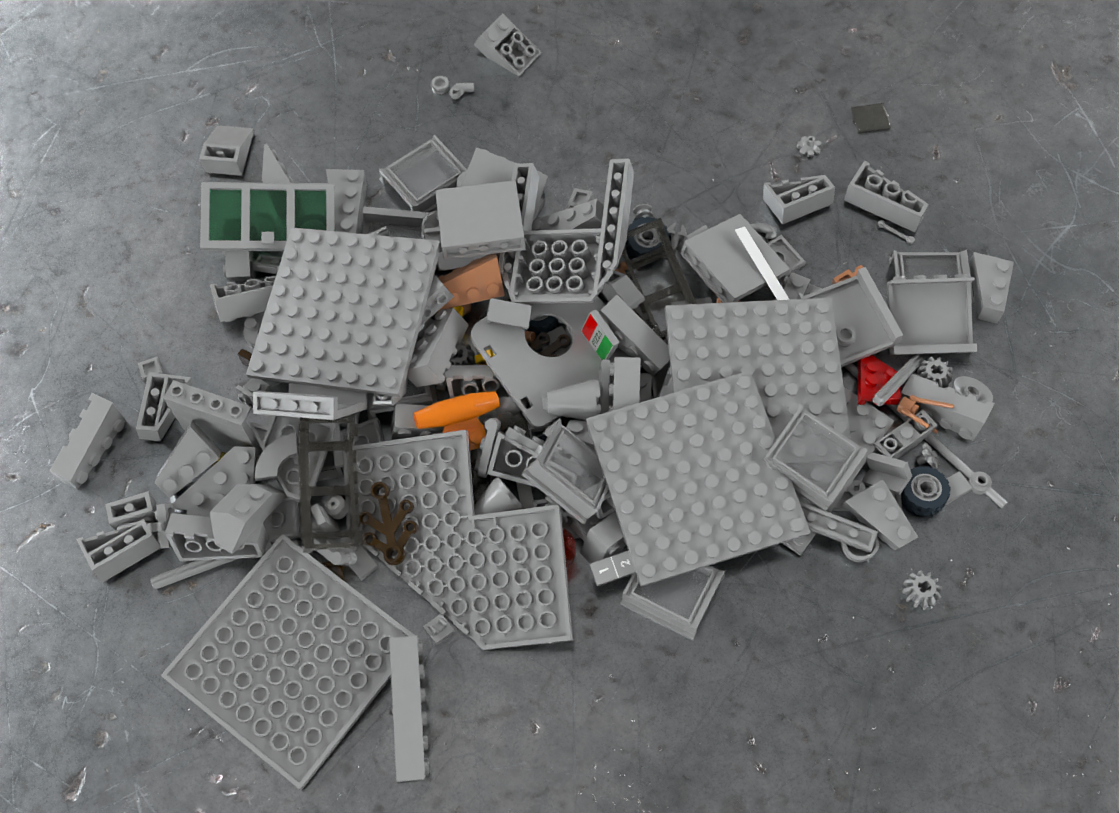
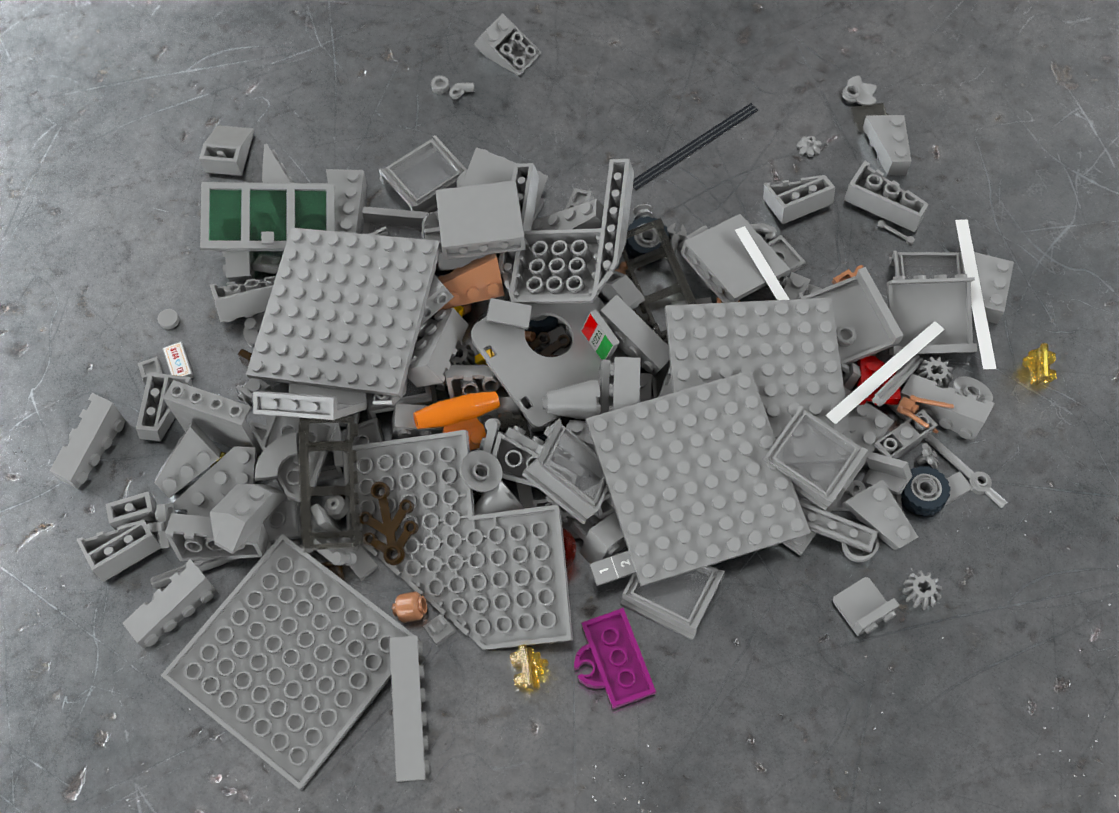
(168, 319): none -> light grey tile
(170, 605): none -> light grey wedge
(177, 360): none -> white tile
(409, 607): none -> nougat head
(488, 467): none -> light grey dish
(531, 665): none -> clear yellow hips
(614, 659): none -> magenta plate
(693, 146): none -> black sticker
(851, 375): none -> light grey tile
(859, 92): none -> light grey plate
(864, 606): none -> light grey bracket
(884, 373): none -> white sticker
(890, 141): none -> light grey wedge
(977, 302): none -> white sticker
(1038, 364): none -> clear yellow hips

